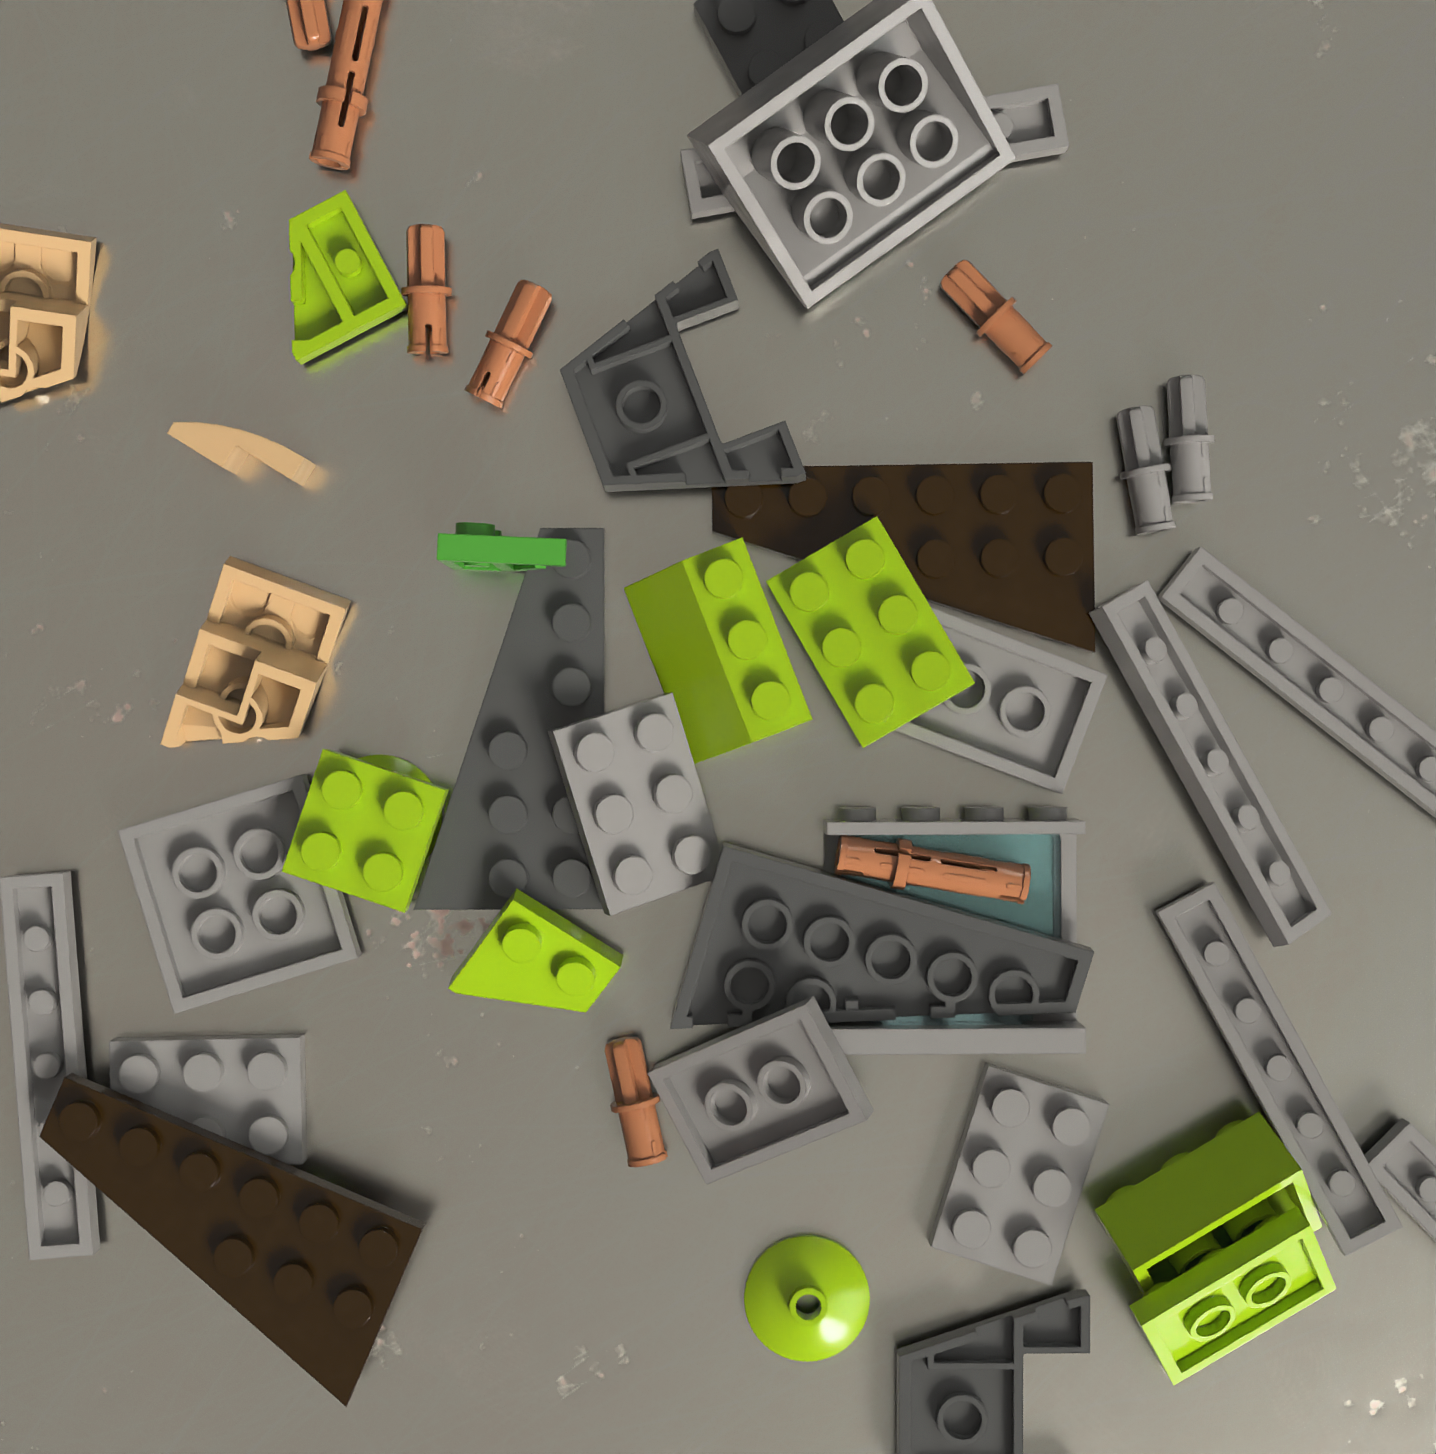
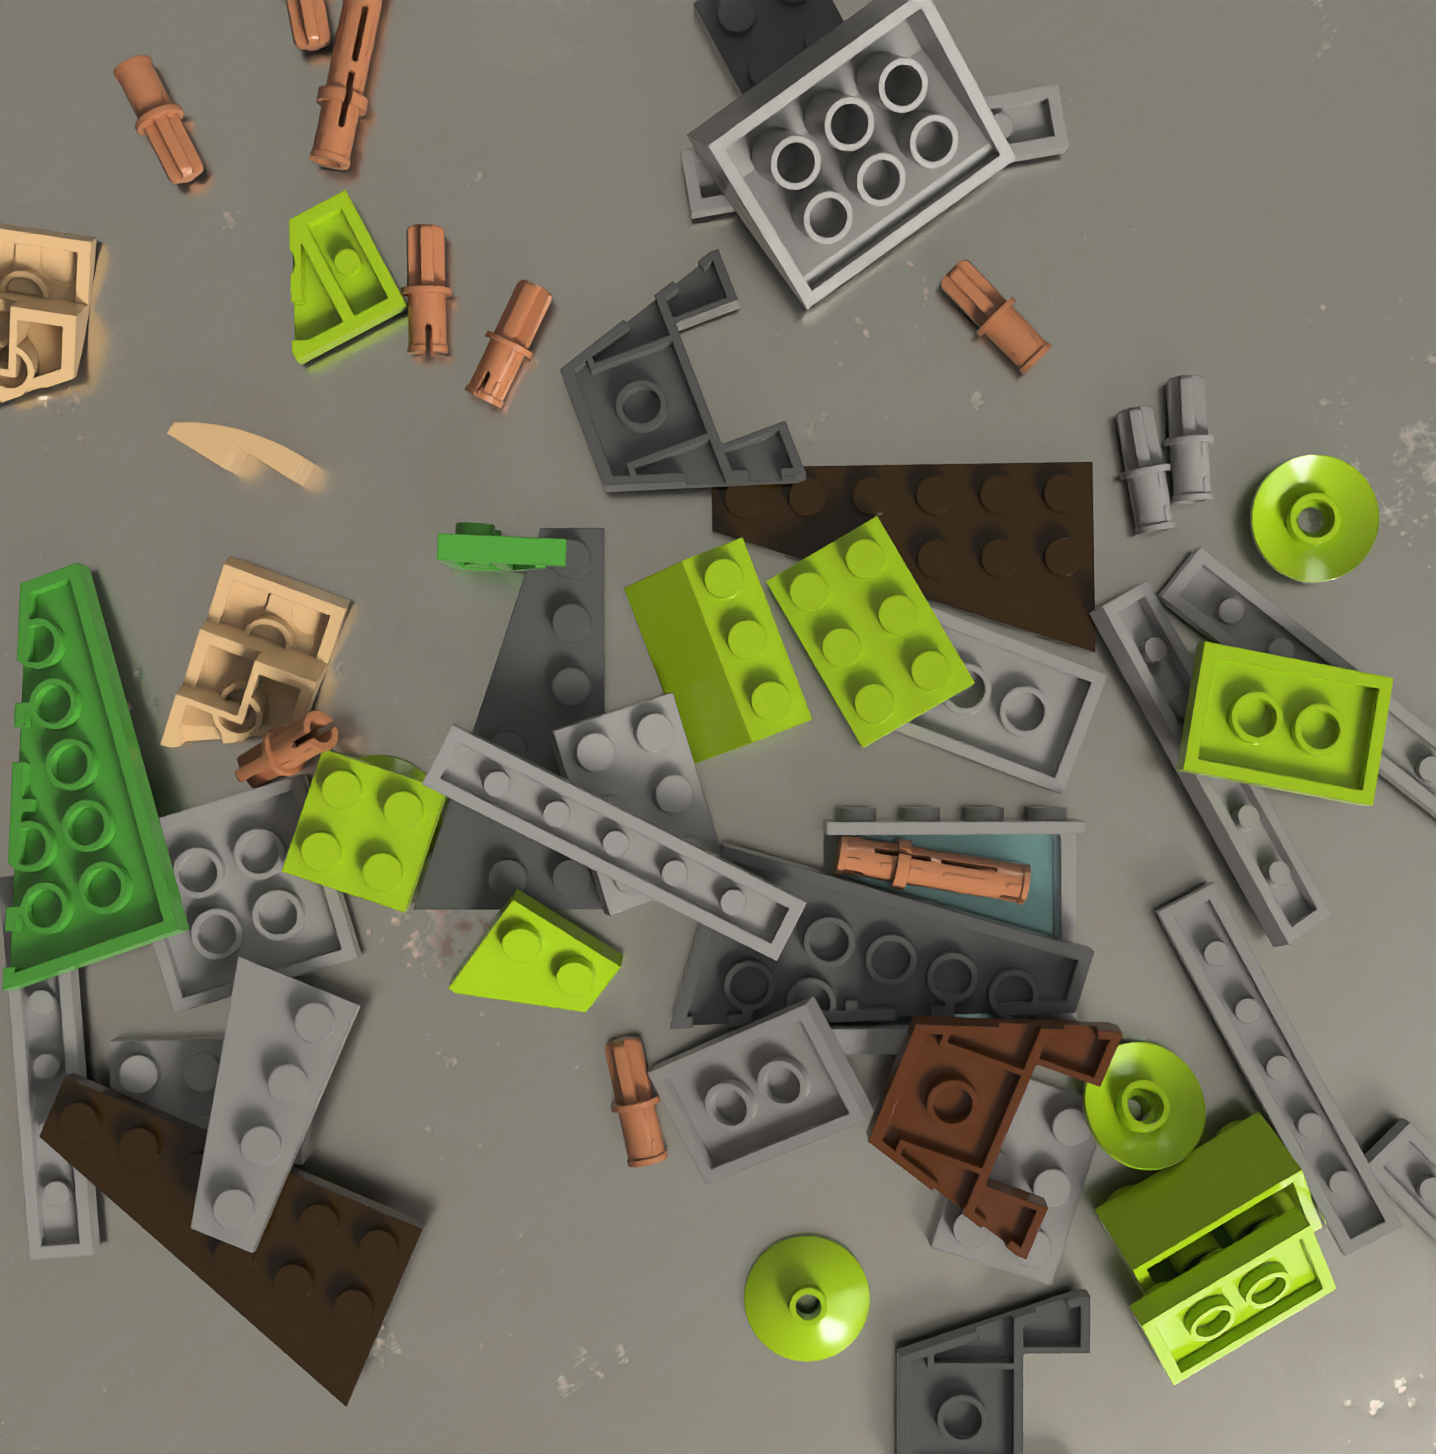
(81, 807): none -> bright green wing
(159, 119): none -> nougat axle
(268, 1085): none -> light grey wing
(286, 750): none -> nougat axle
(614, 841): none -> light grey plate
(957, 1098): none -> reddish brown wing
(1170, 1104): none -> lime dish
(1284, 724): none -> lime plate
(1344, 513): none -> lime dish

